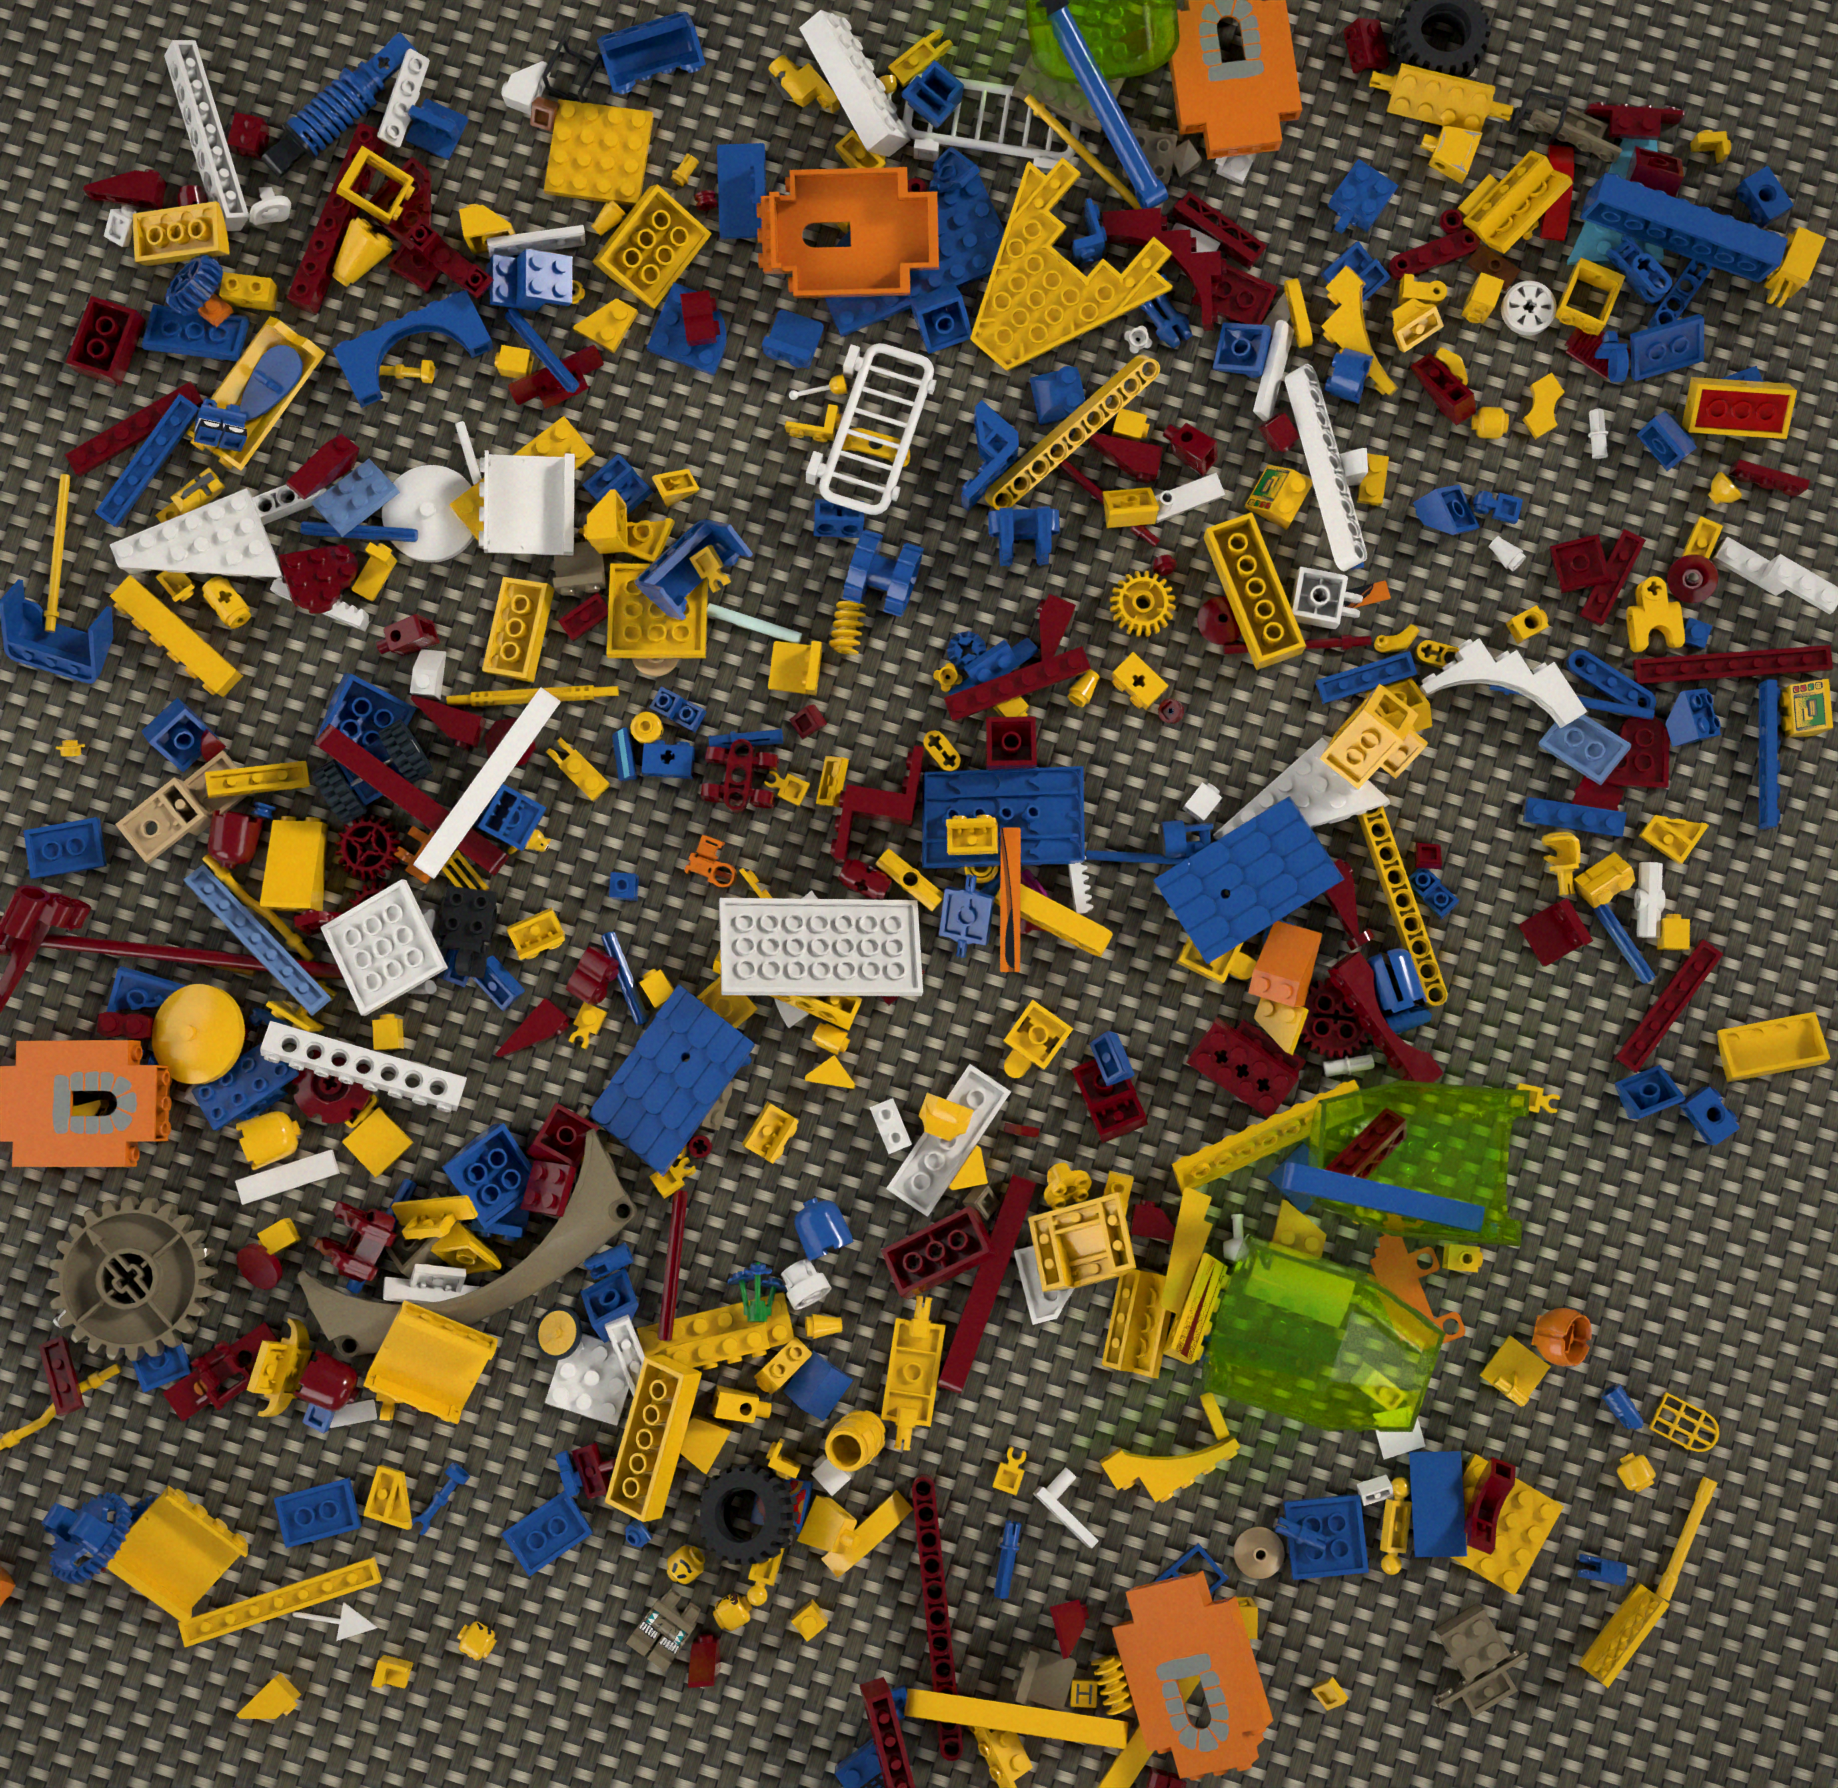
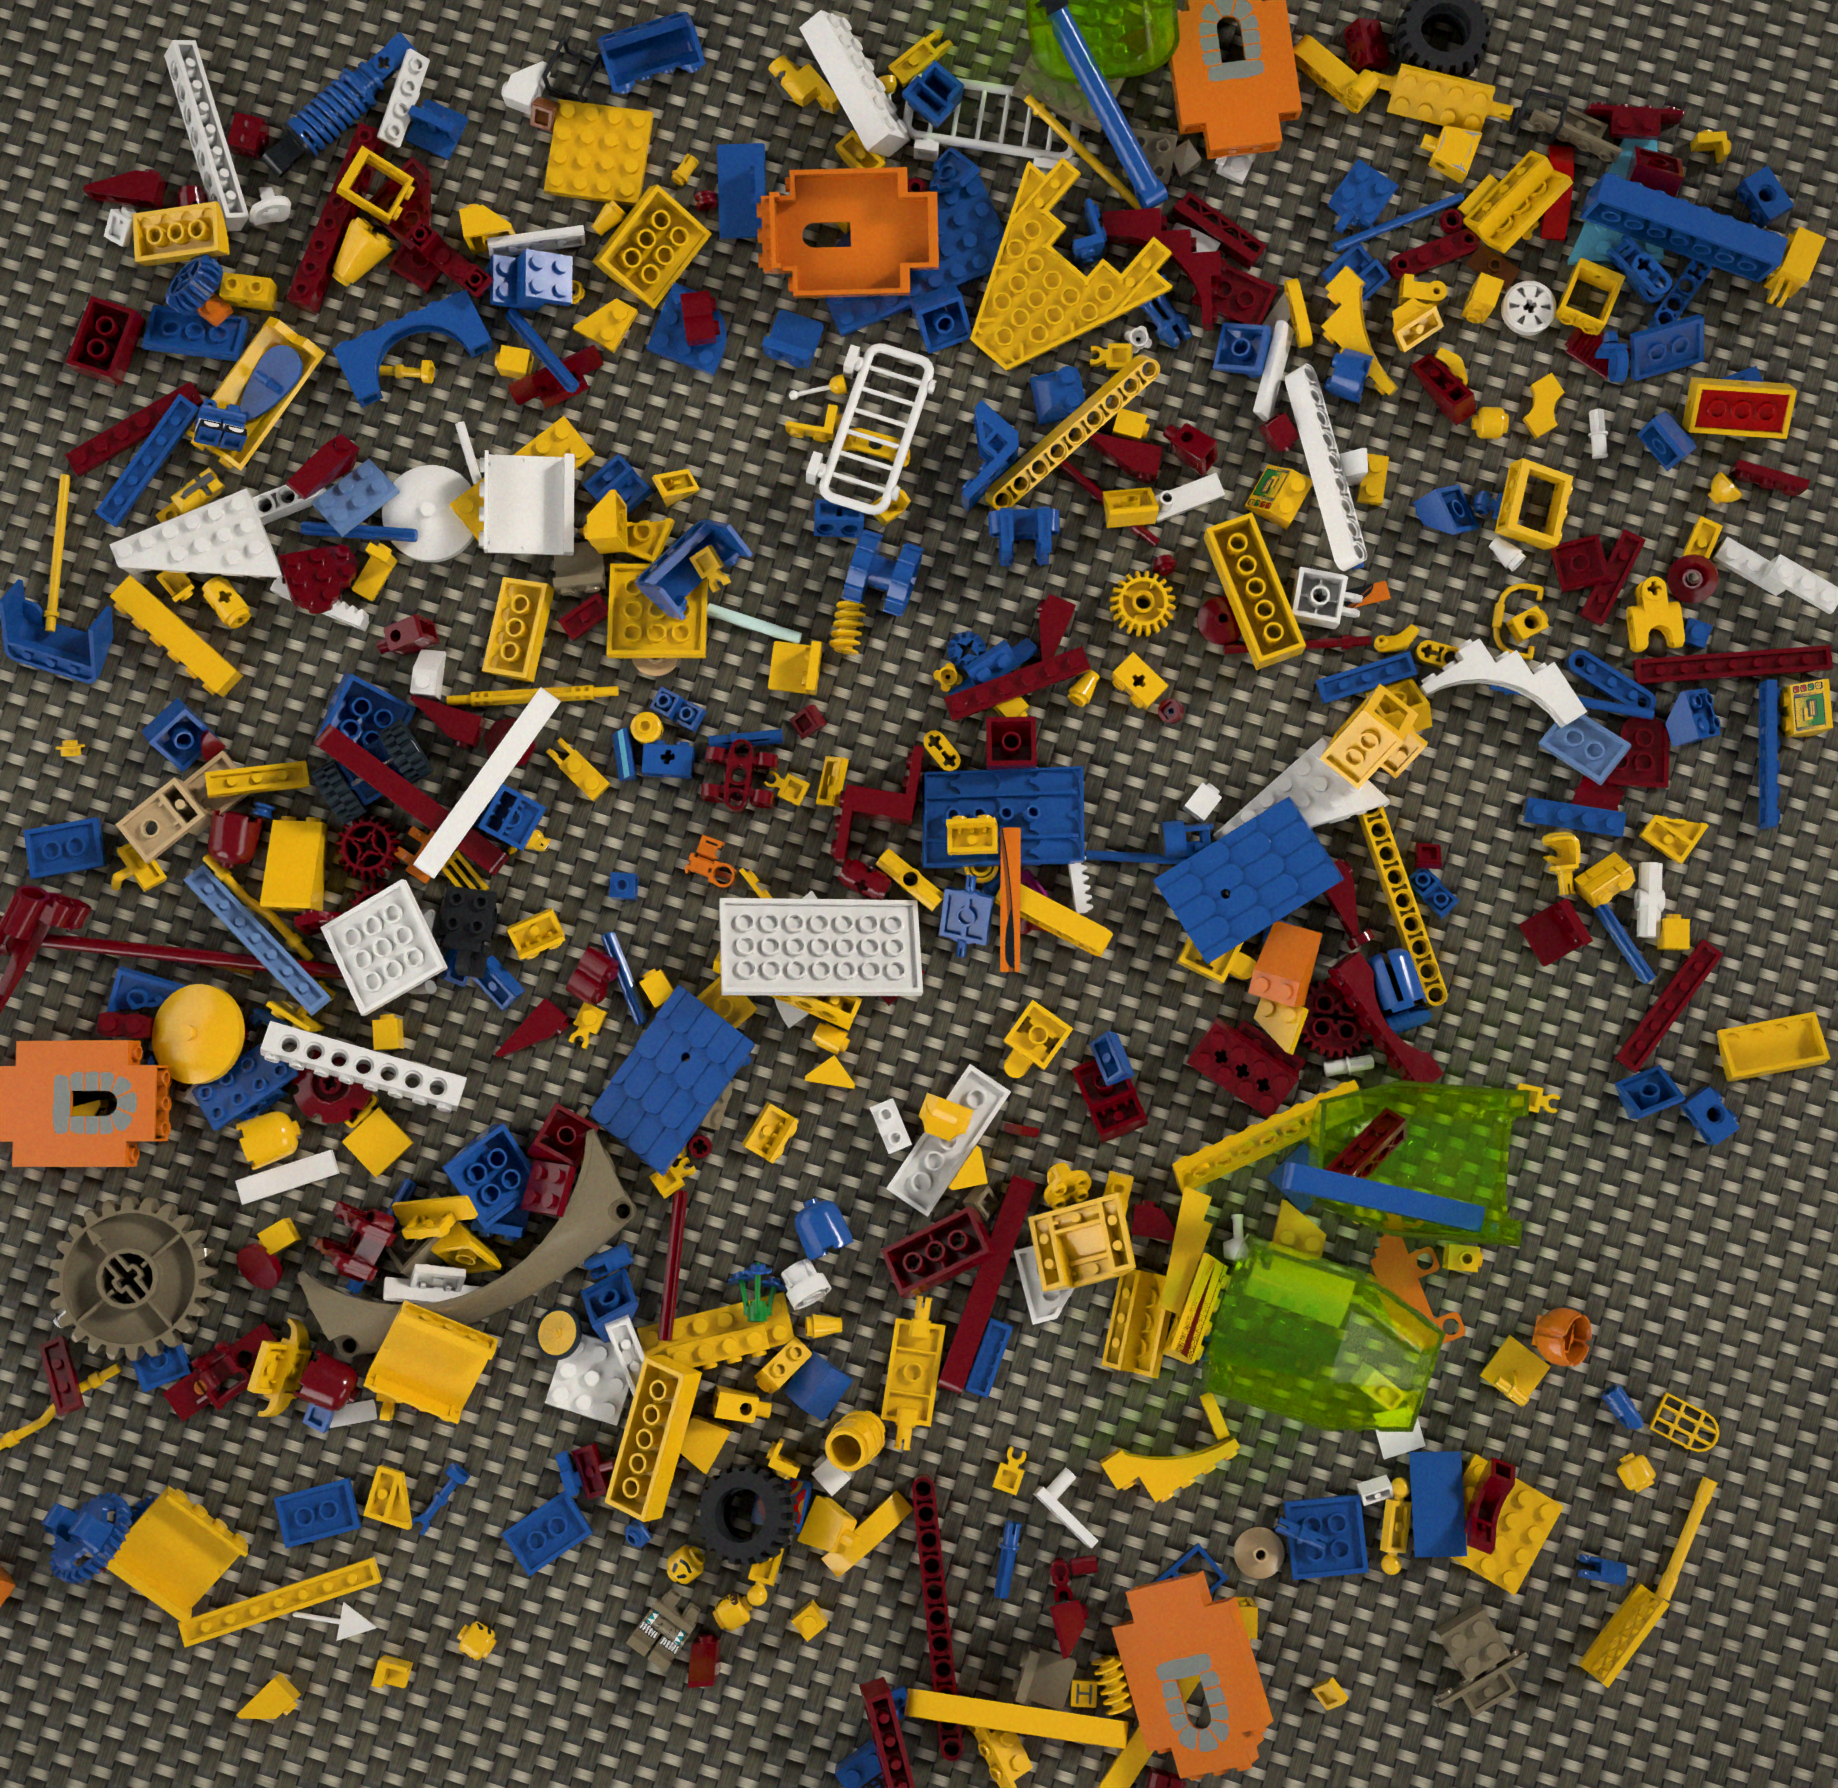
(145, 874): none -> yellow plate
(894, 510): none -> yellow bracket
(988, 1357): none -> blue plate
(1077, 1566): none -> dark red bar
(1114, 357): none -> yellow plate
(1333, 75): none -> yellow beam
(1398, 222): none -> blue piece
(1499, 612): none -> yellow piece
(1513, 499): none -> yellow window

